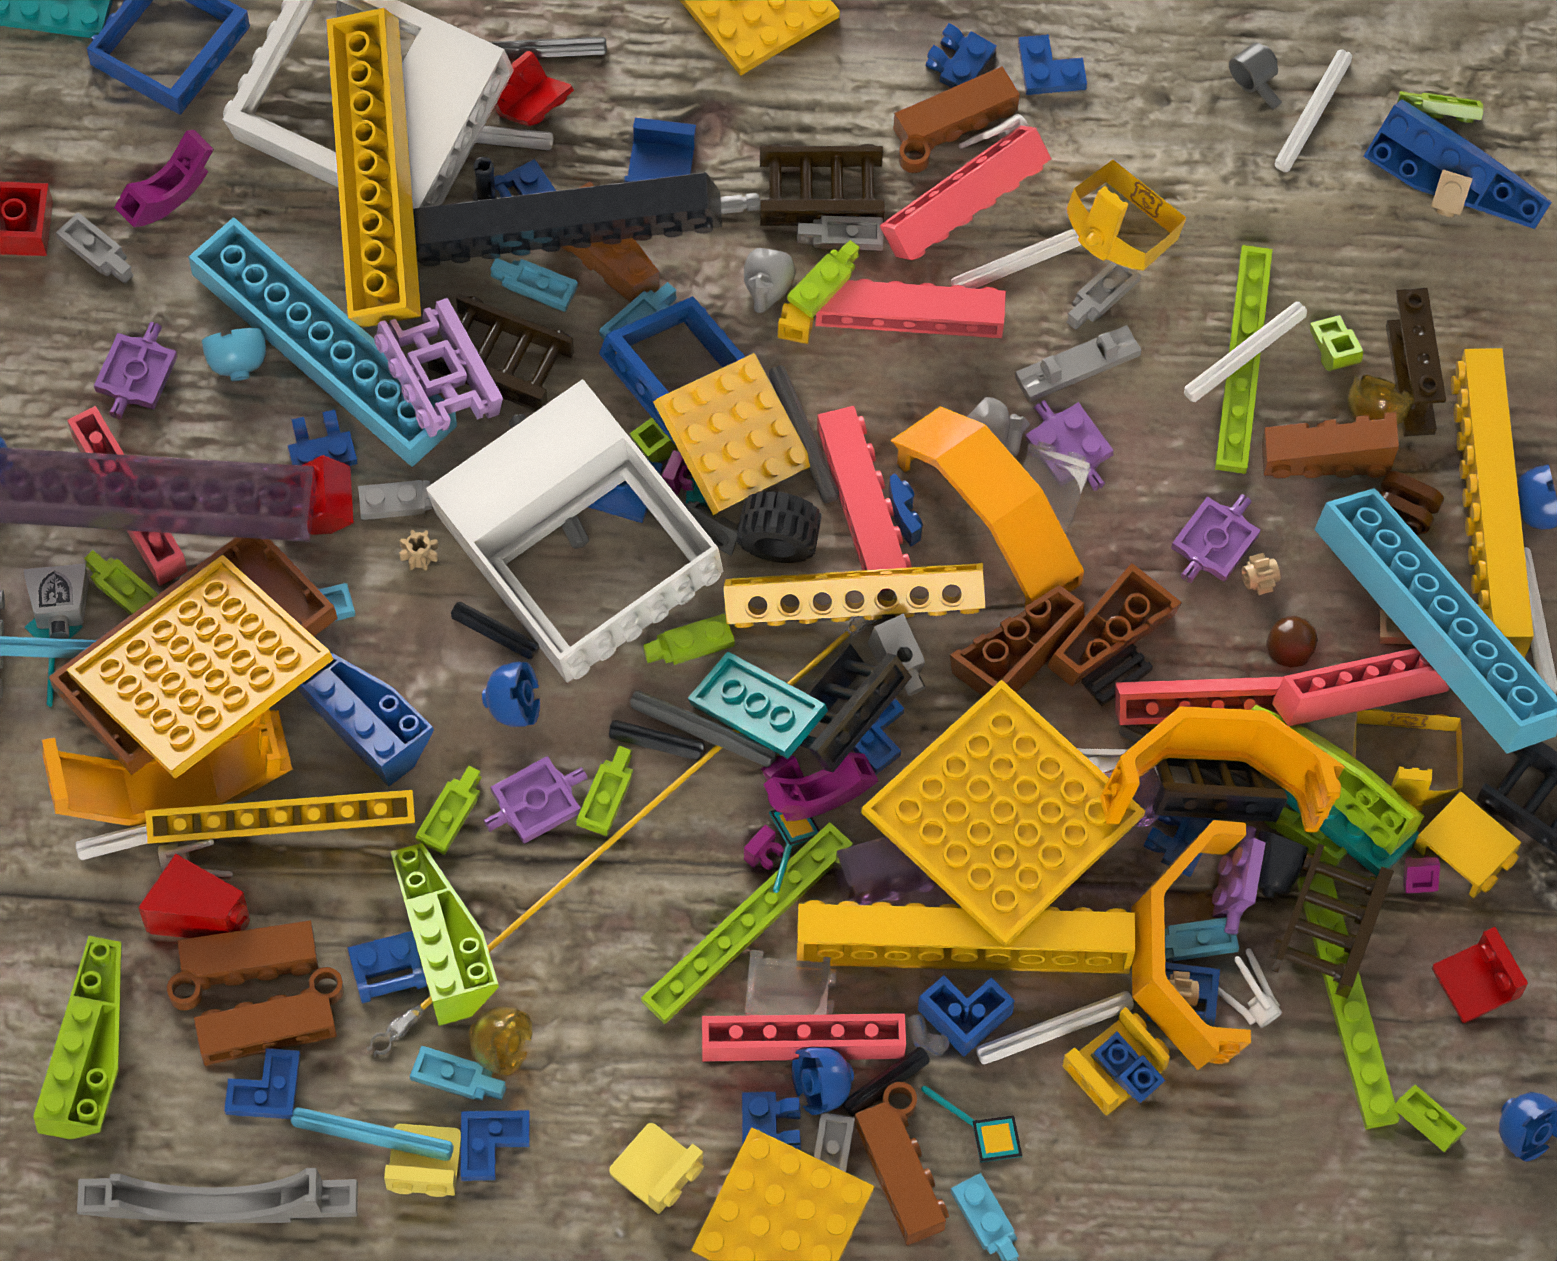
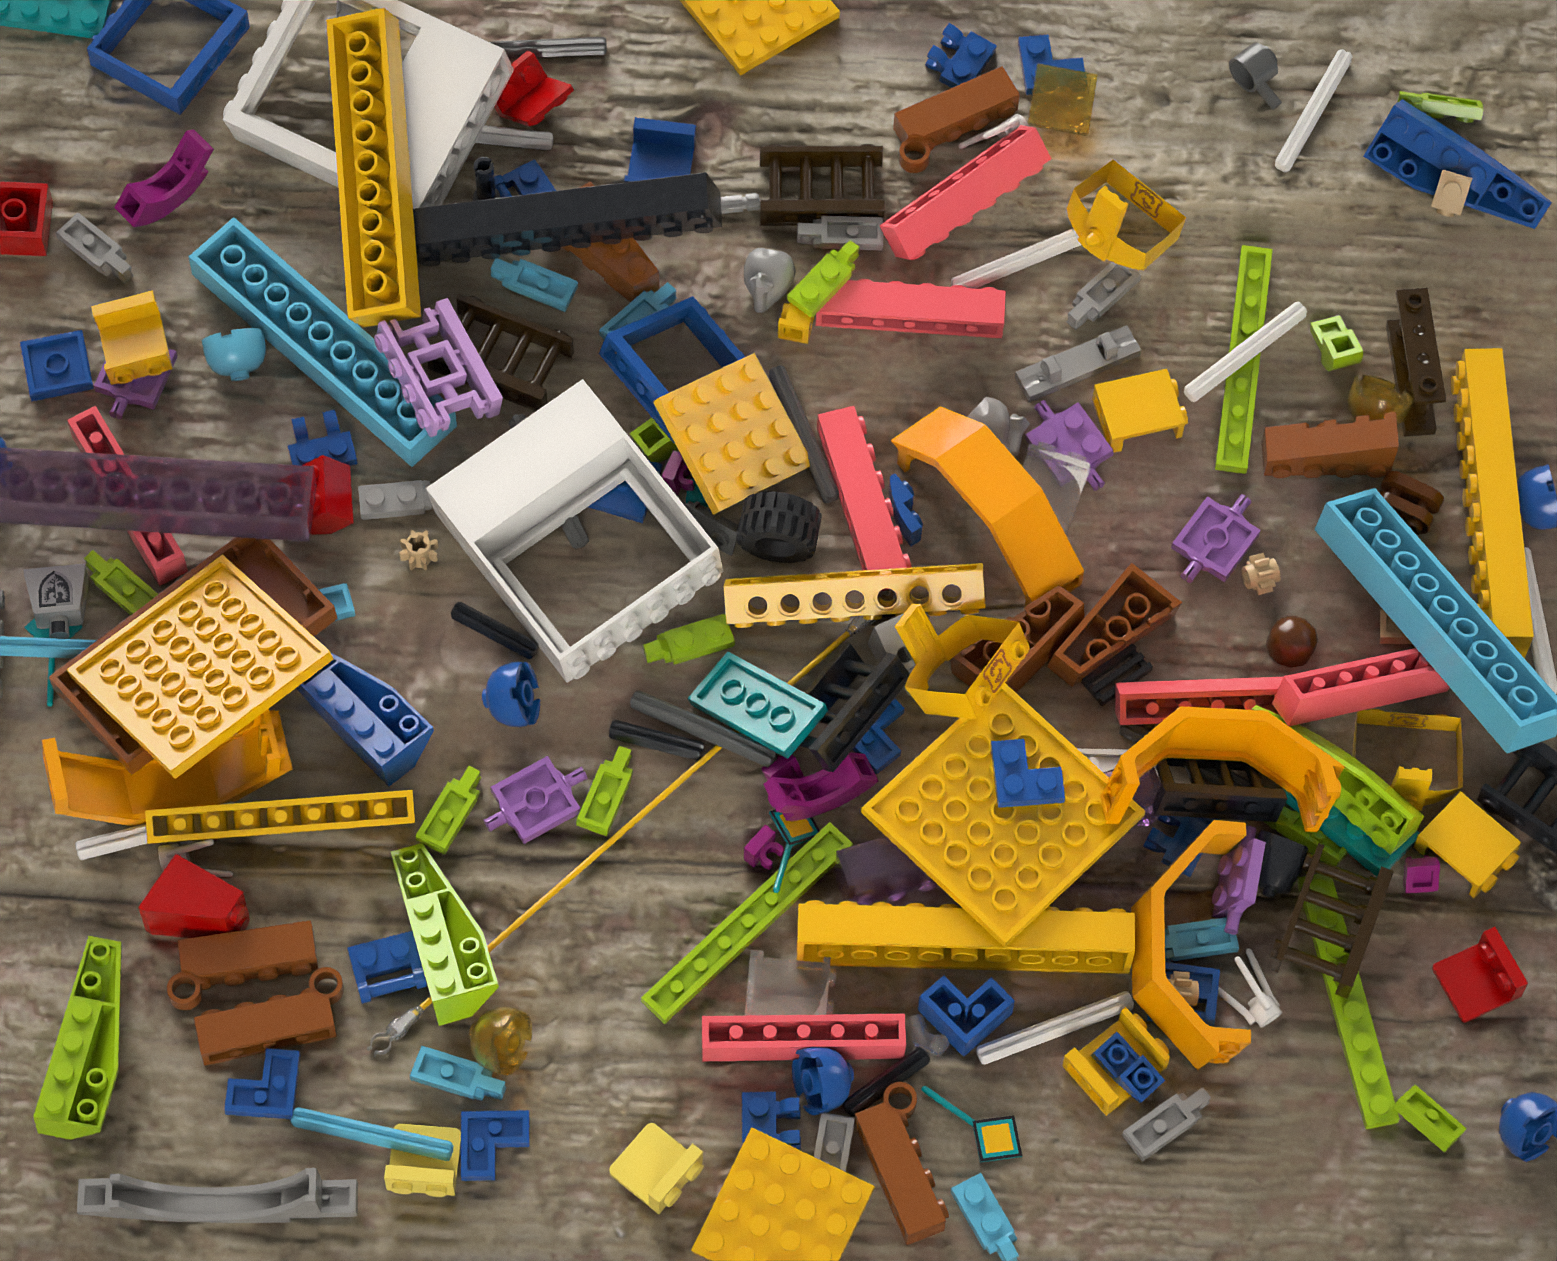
(56, 365): none -> blue plate
(132, 338): none -> yellow panel
(931, 651): none -> yellow piece
(1018, 784): none -> blue plate
(1062, 99): none -> clear yellow plate
(1138, 407): none -> yellow panel
(1165, 1123): none -> light grey hinge

